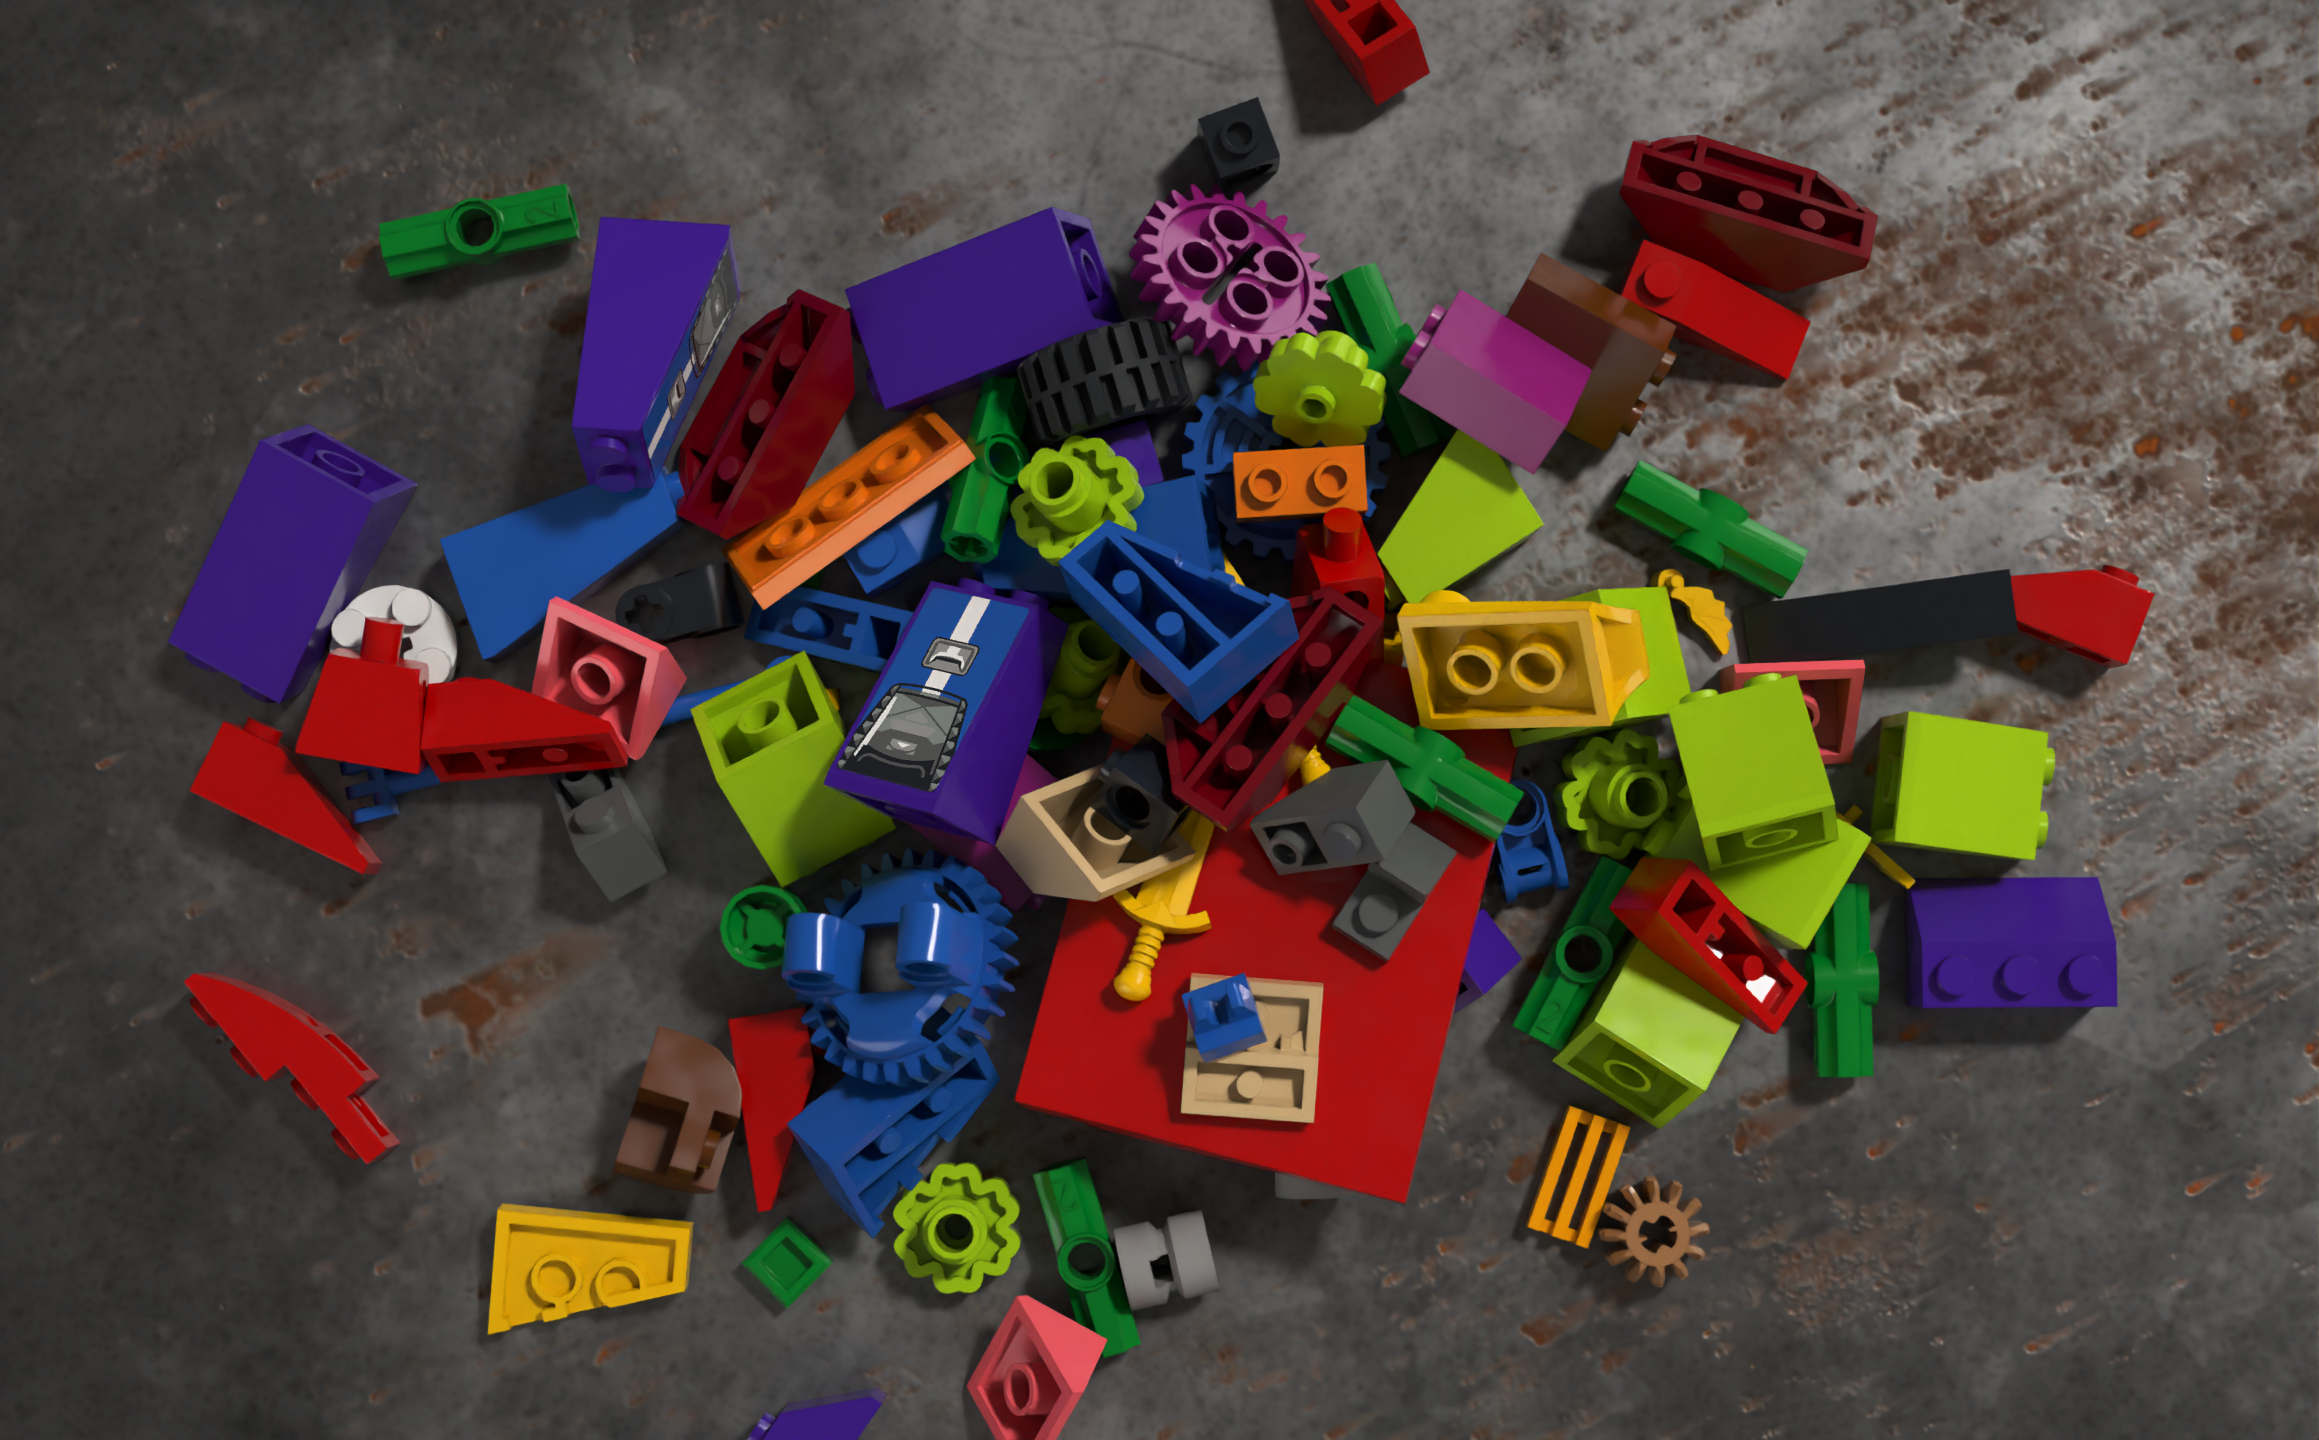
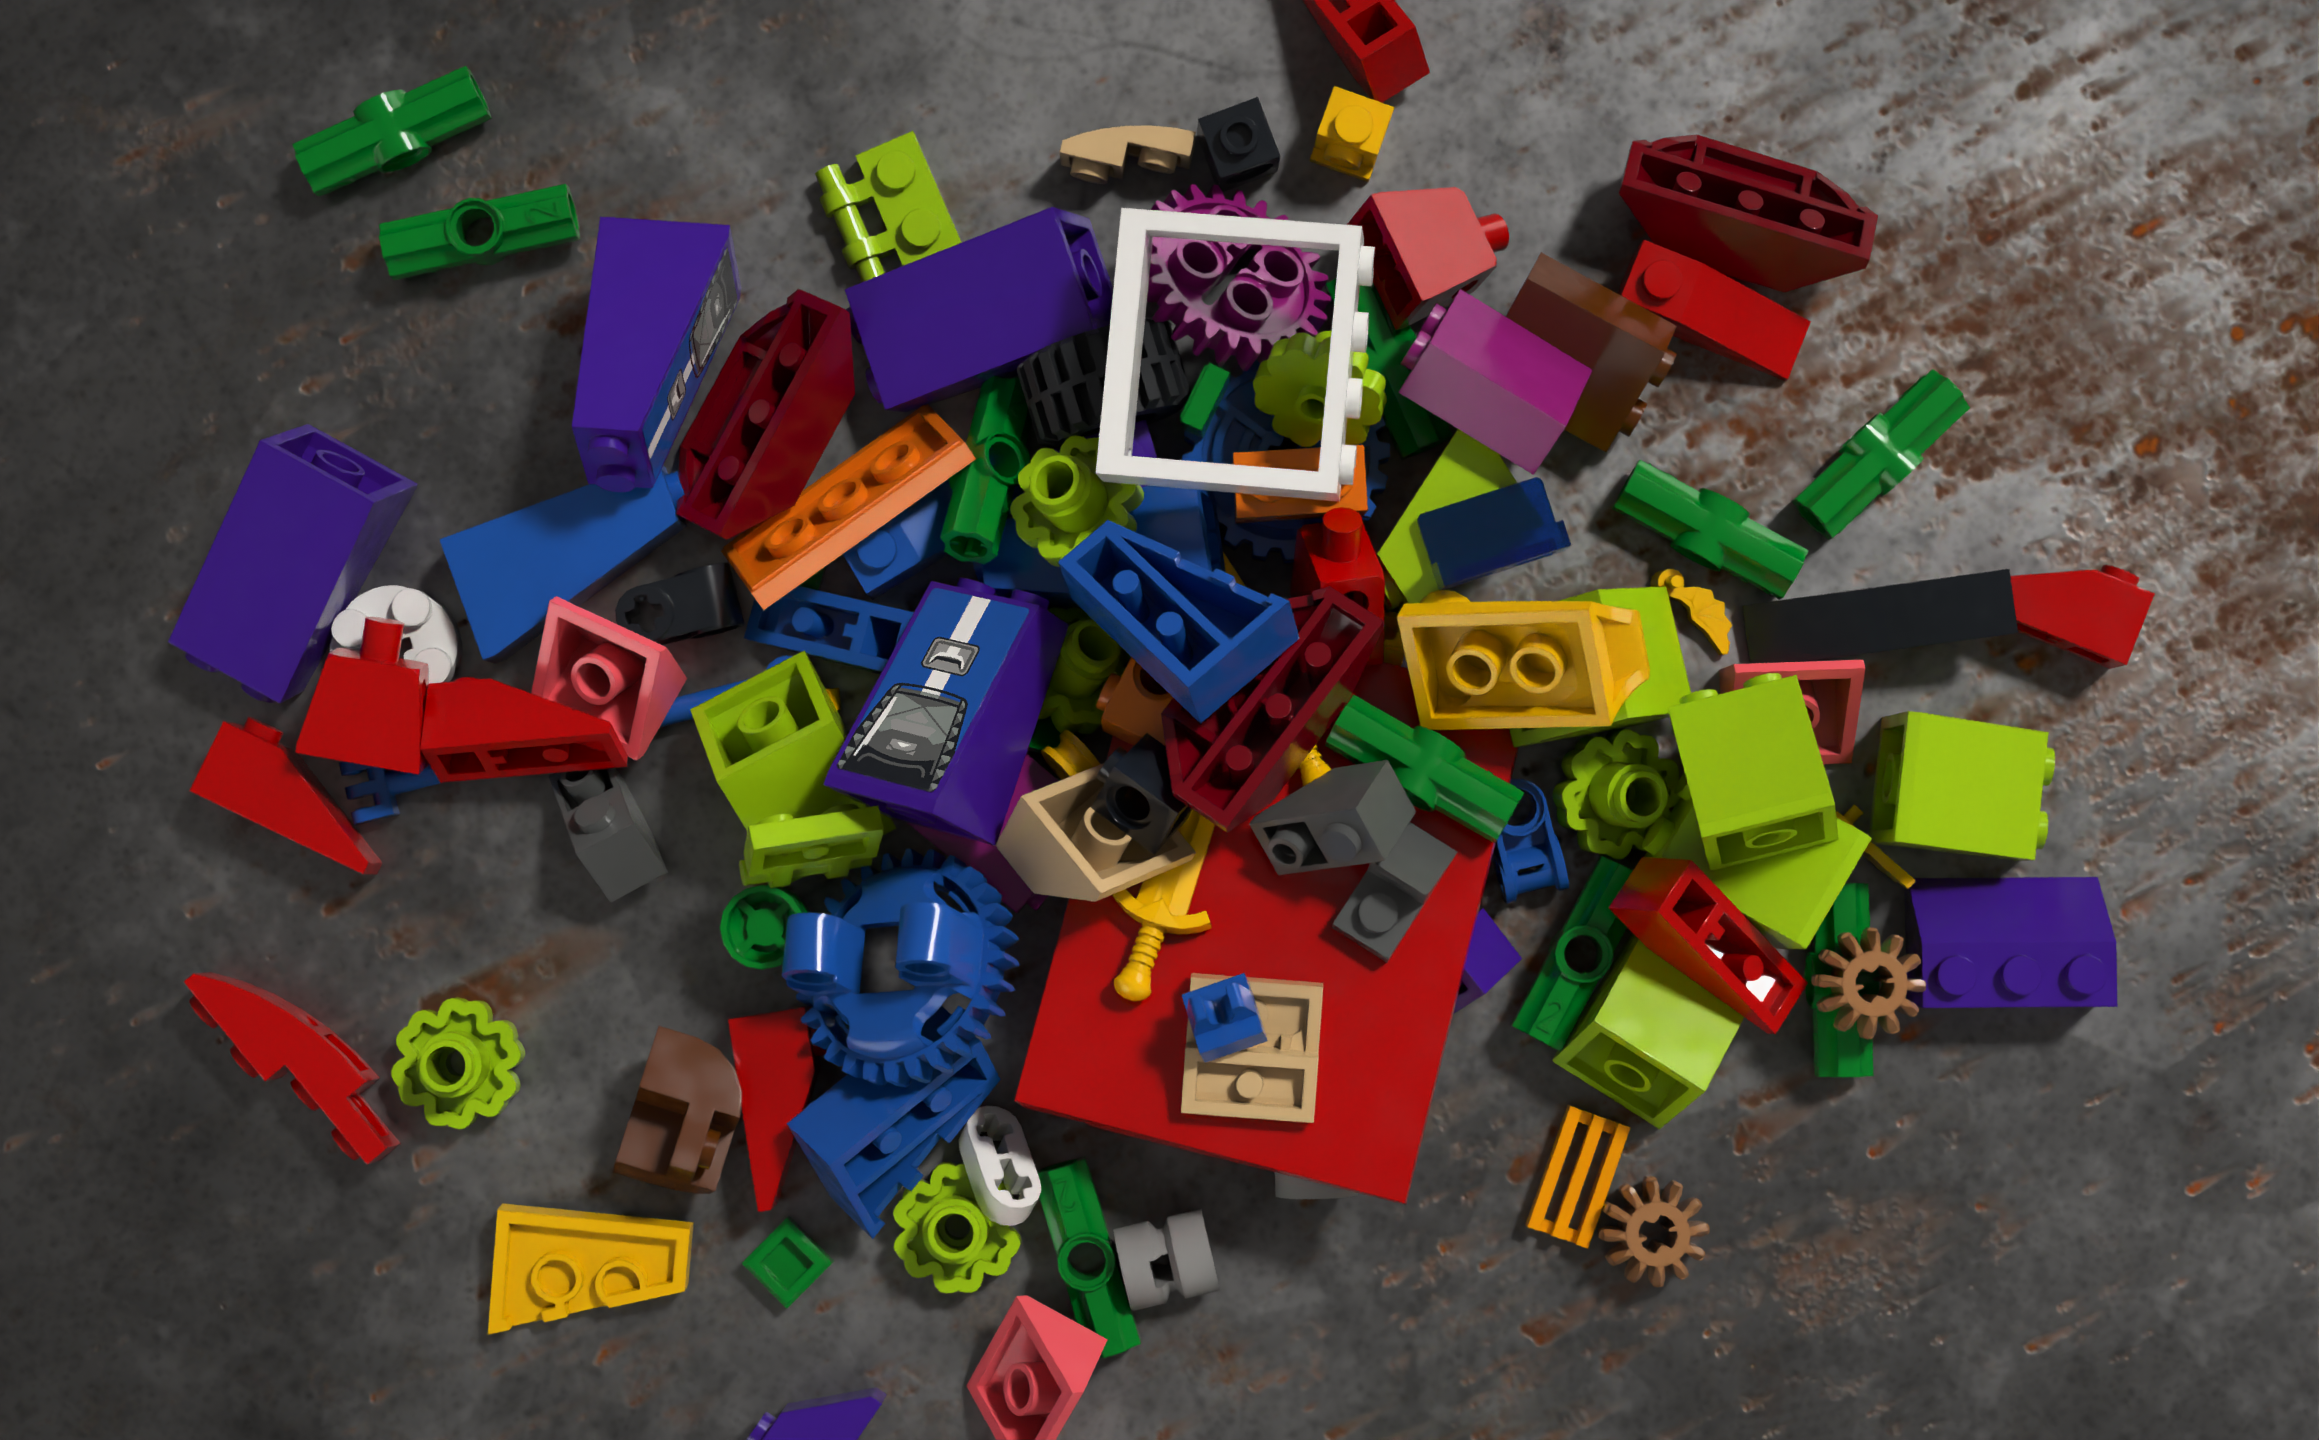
(391, 131): none -> green piece
(489, 1057): none -> lime plant
(811, 845): none -> lime plate
(907, 201): none -> lime plate
(1009, 1163): none -> white beam
(1069, 756): none -> yellow bush
(1106, 150): none -> tan slope
(1126, 341): none -> white window
(1204, 399): none -> green tile
(1351, 133): none -> yellow brick
(1427, 248): none -> torso
(1491, 533): none -> clear blue panel
(1869, 1007): none -> medium nougat gear
(1881, 454): none -> green piece

